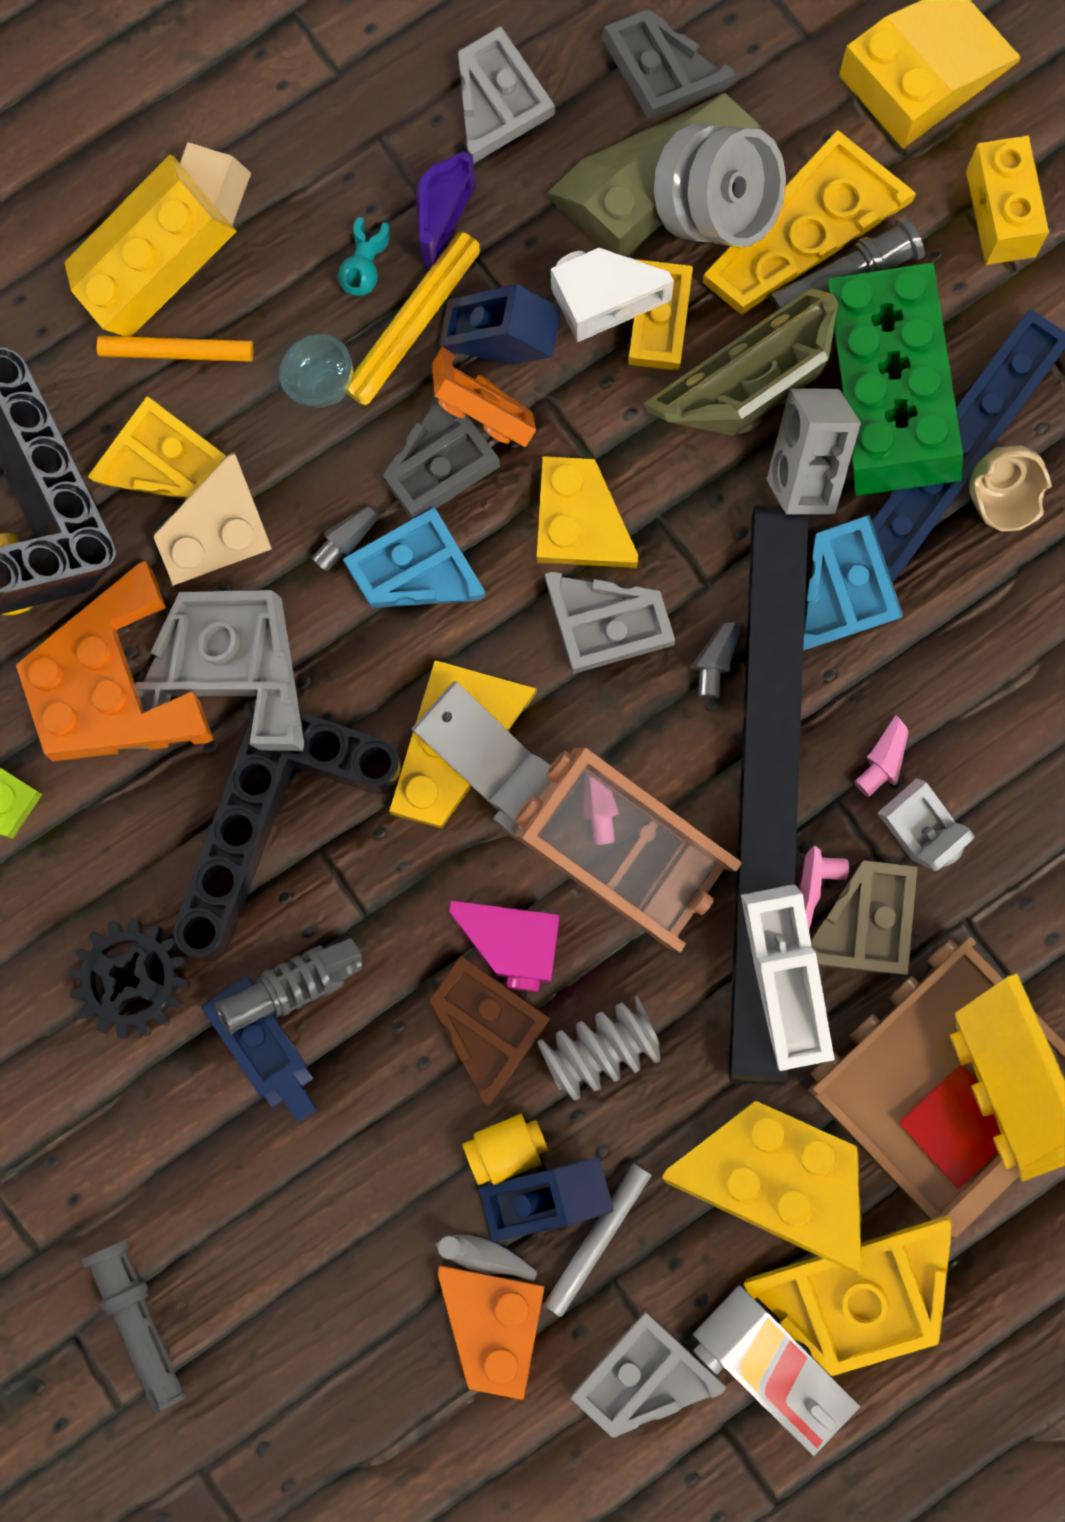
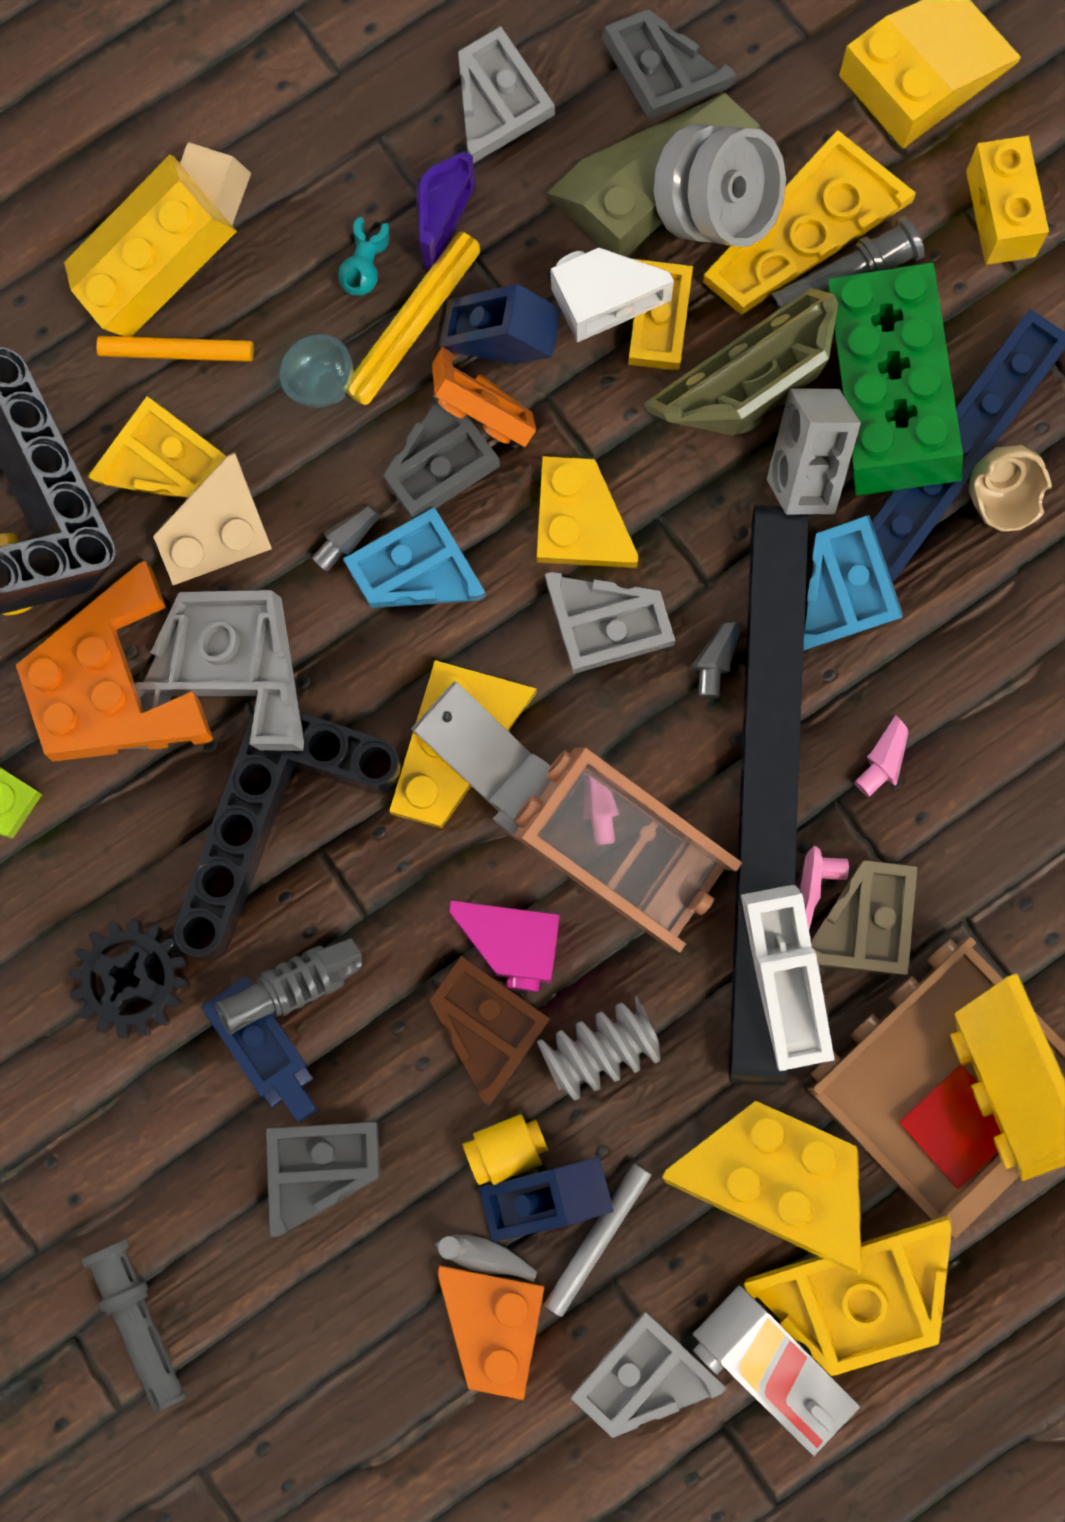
(317, 1169): none -> dark grey wing
(925, 827): light grey bracket -> none

